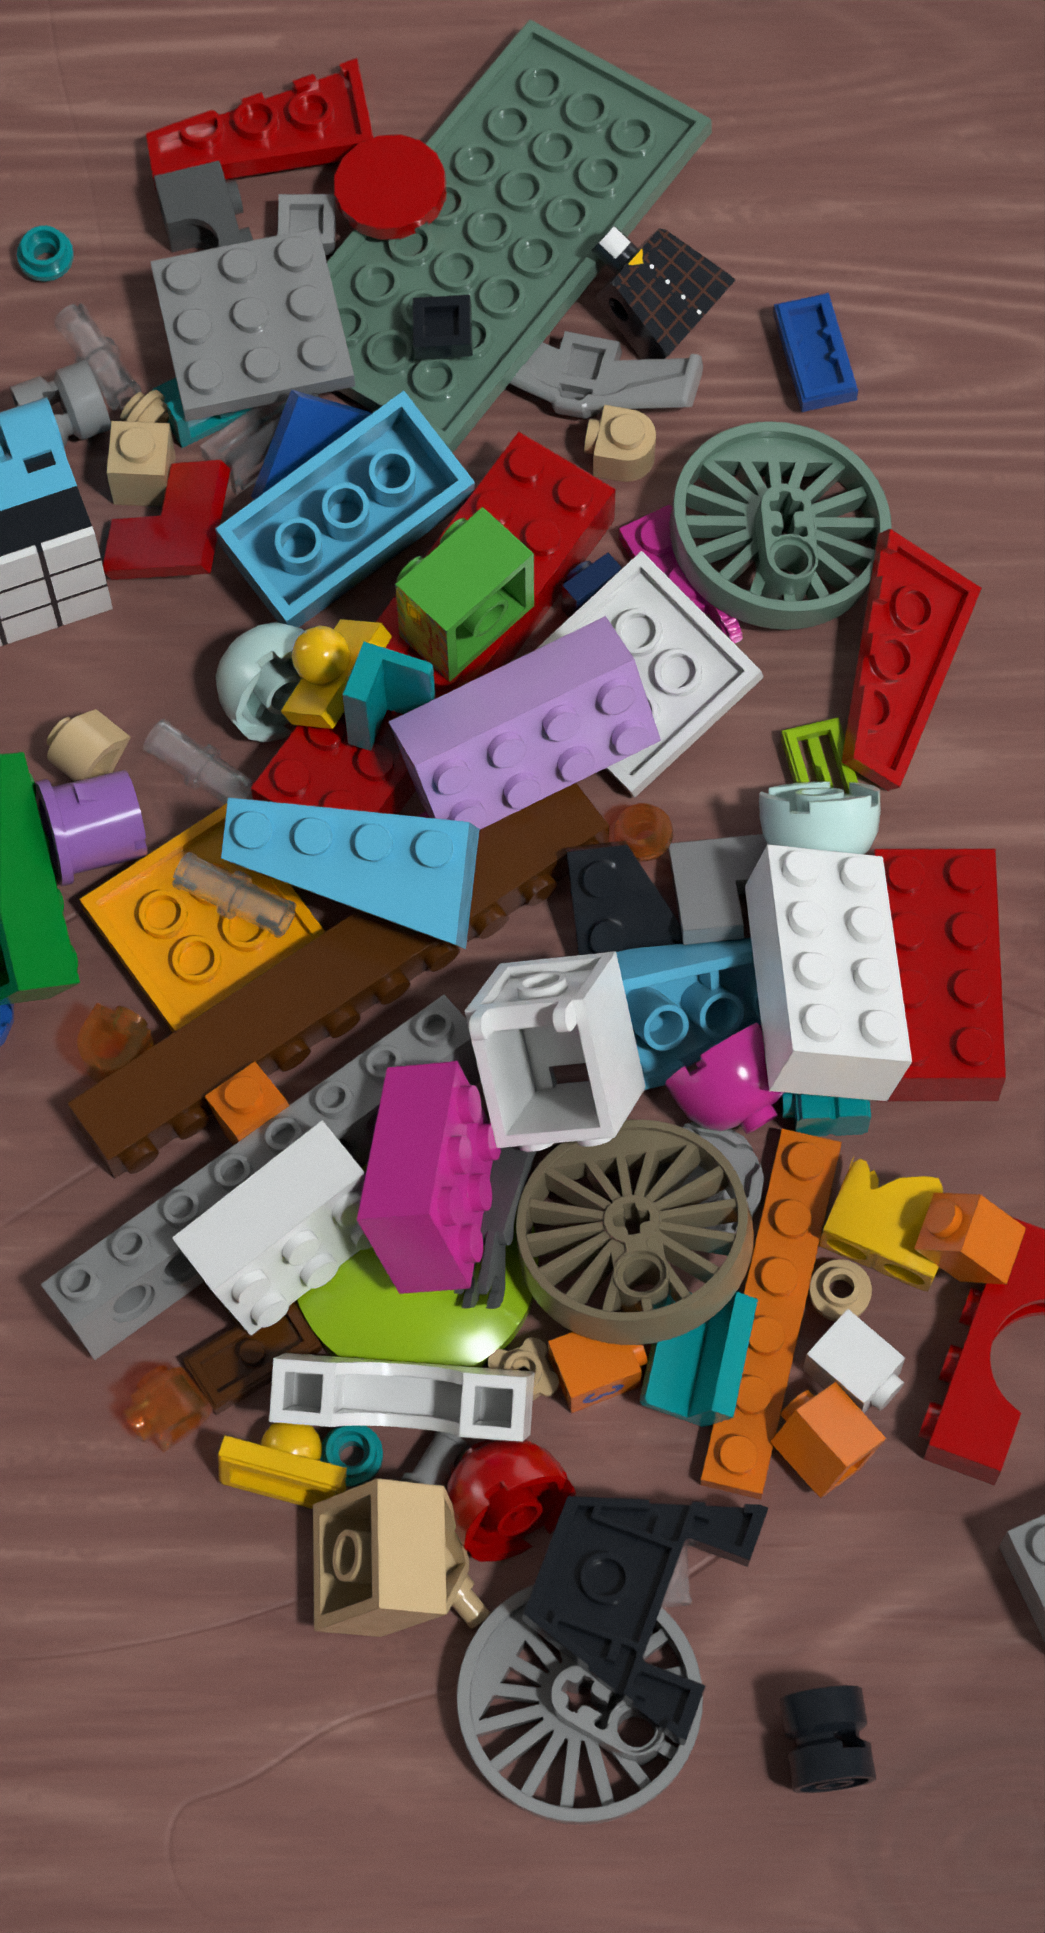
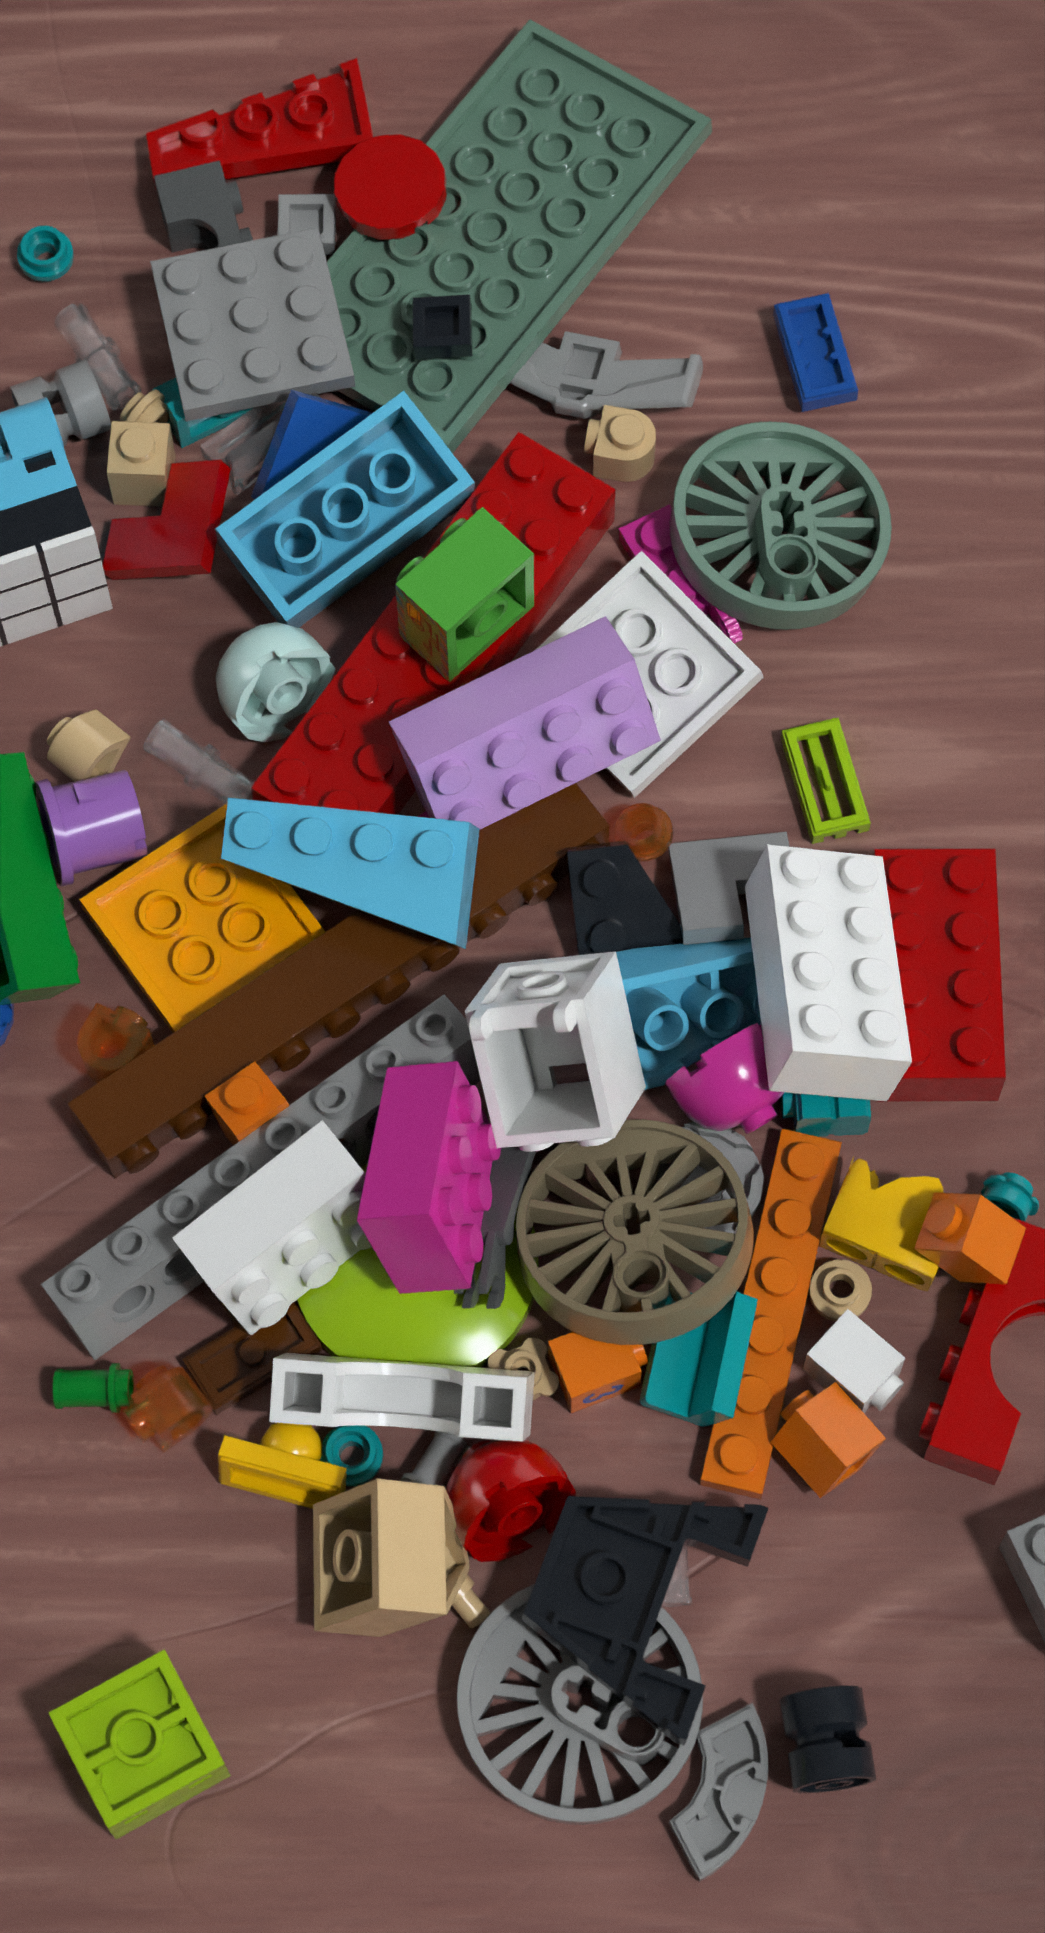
(93, 1388): none -> green pin
(139, 1744): none -> lime piece
(234, 894): clear pin -> none
(325, 663): yellow tile -> none
(383, 682): teal panel -> none
(586, 581): dark blue plate -> none
(657, 289): black torso -> none
(728, 1792): none -> light grey tile
(821, 816): light aqua cylinder -> none
(905, 650): red wing -> none
(1011, 1194): none -> teal plate

